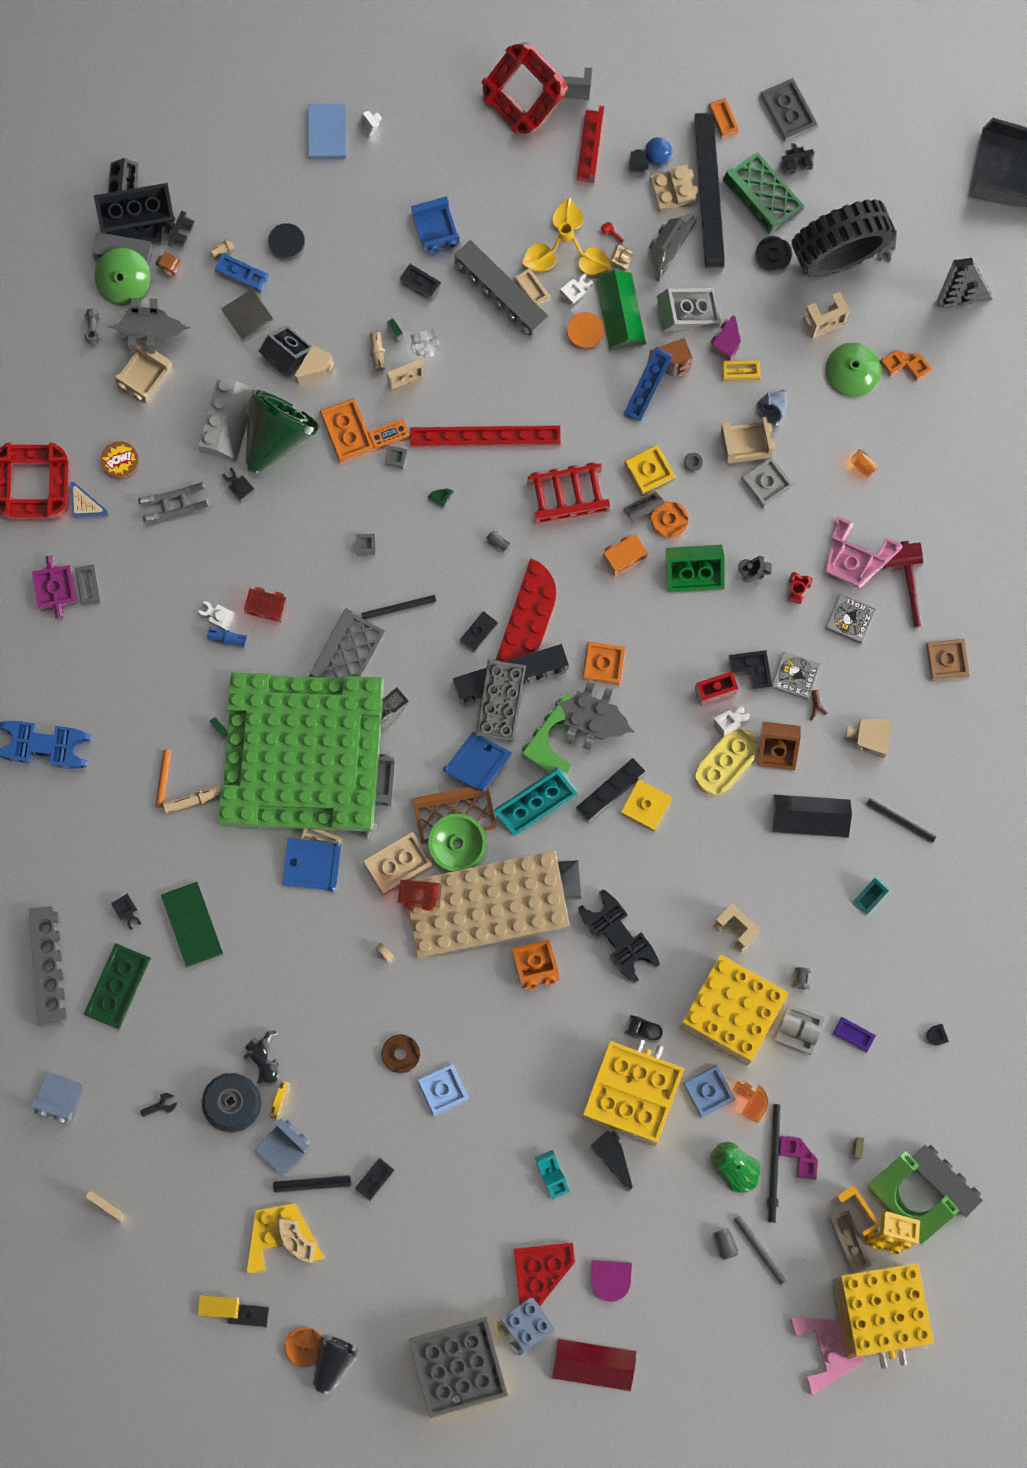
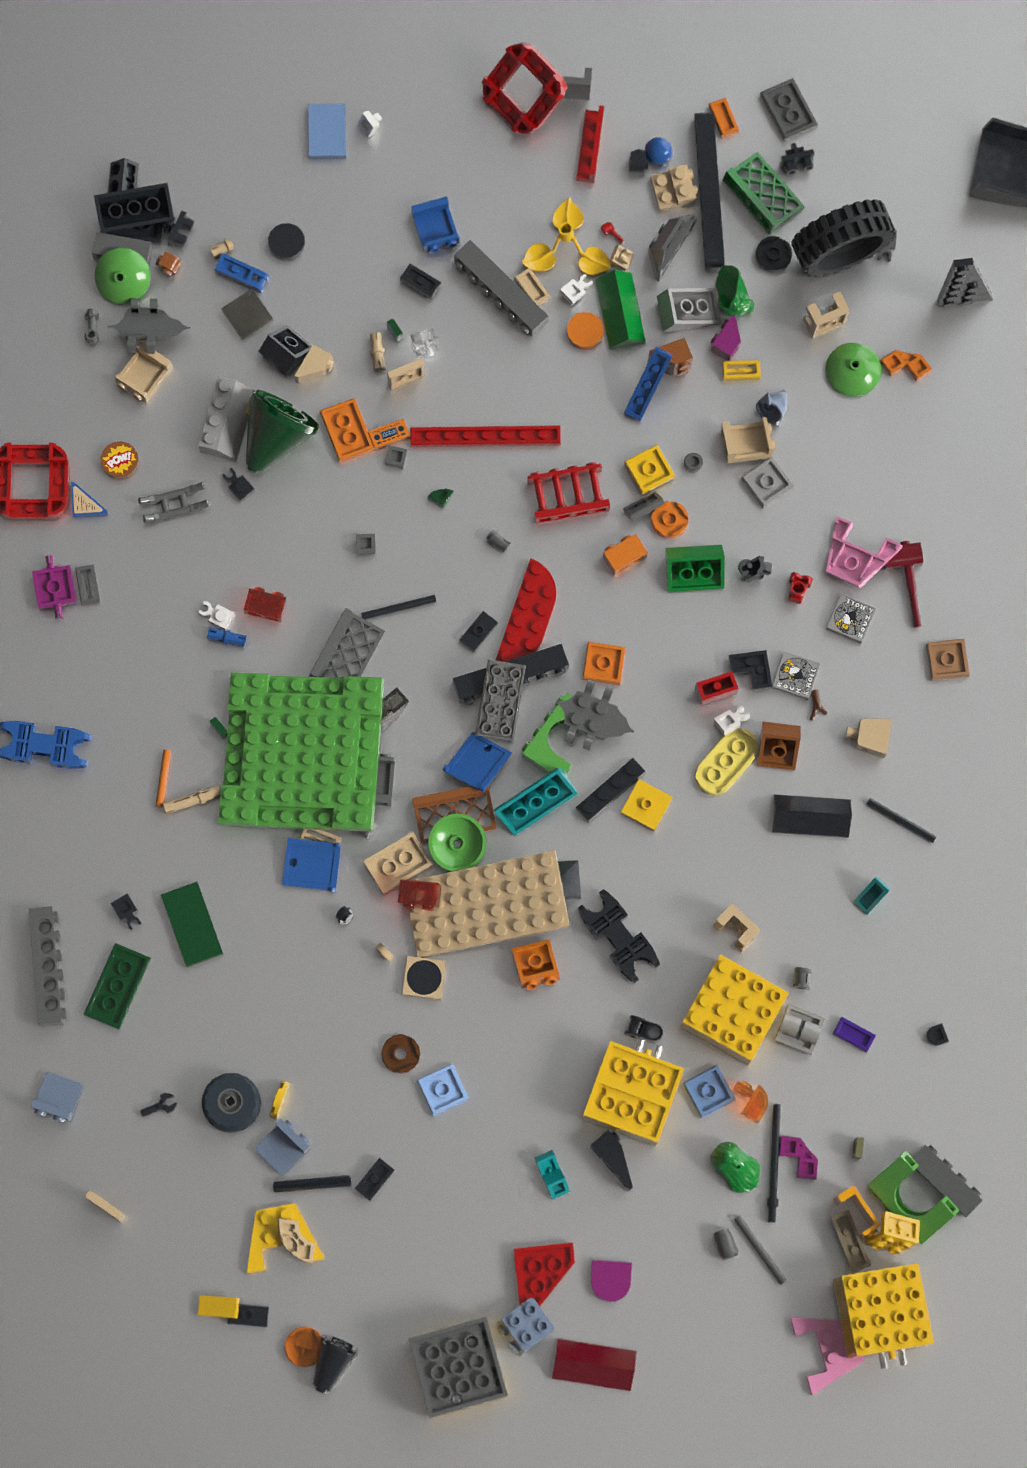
(259, 1052): black animal -> none
(344, 915): none -> black plate
(424, 977): none -> black tile
(733, 292): none -> green hair
(863, 462): clear orange piece -> none

